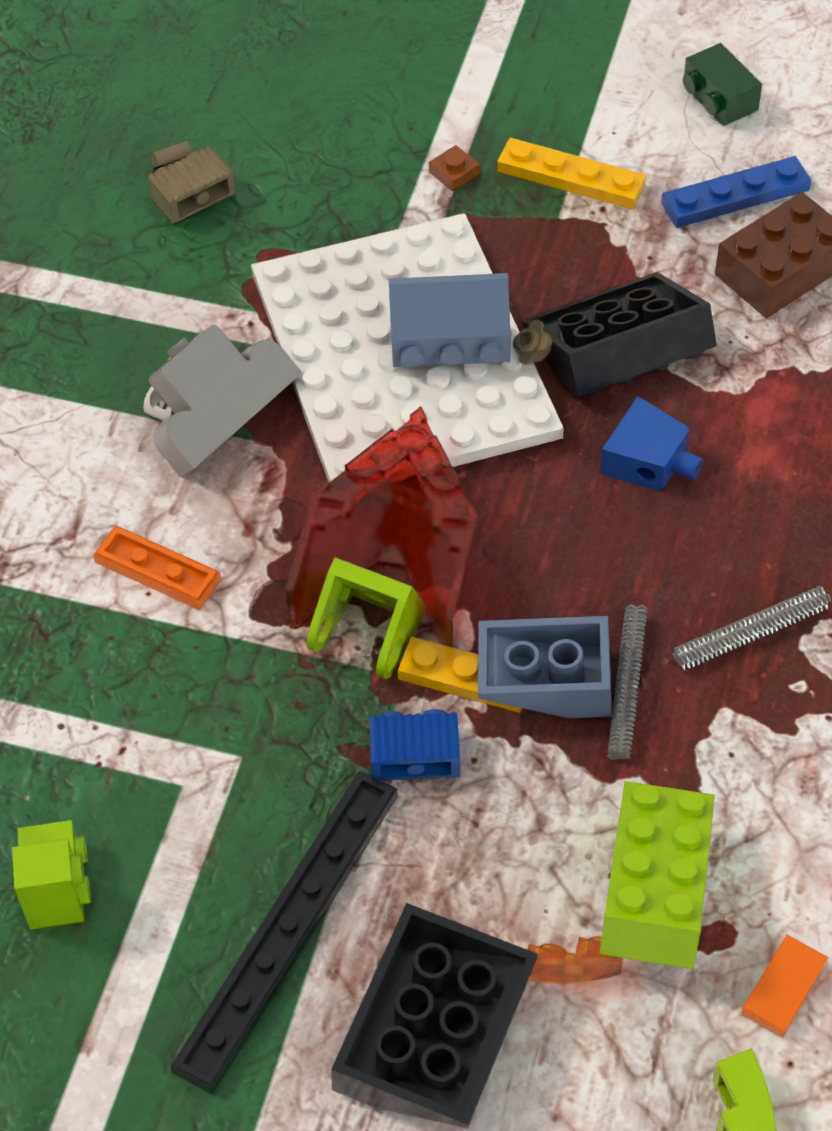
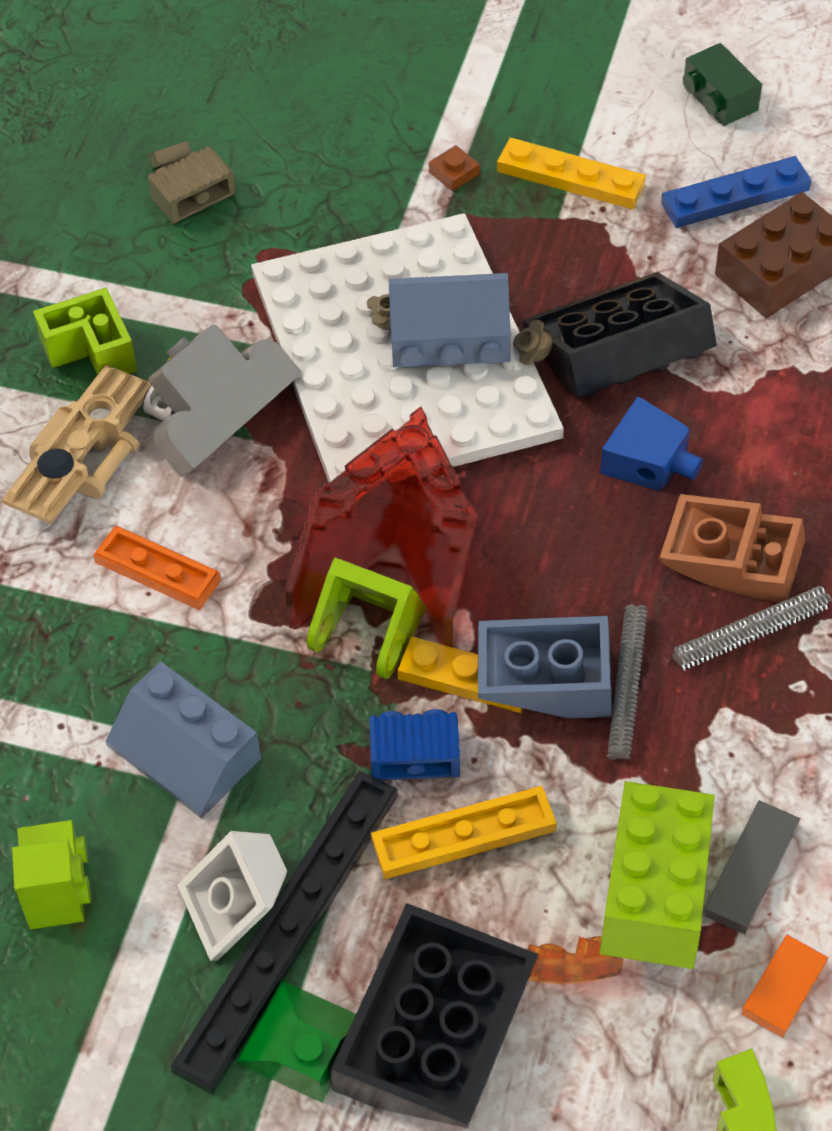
(62, 444): none -> tan piece
(86, 328): none -> lime brick
(183, 739): none -> sand blue slope
(232, 889): none -> white slope
(297, 1041): none -> green slope
(381, 311): none -> dark tan plate
(463, 832): none -> yellow plate
(734, 546): none -> nougat slope
(751, 867): none -> dark grey tile

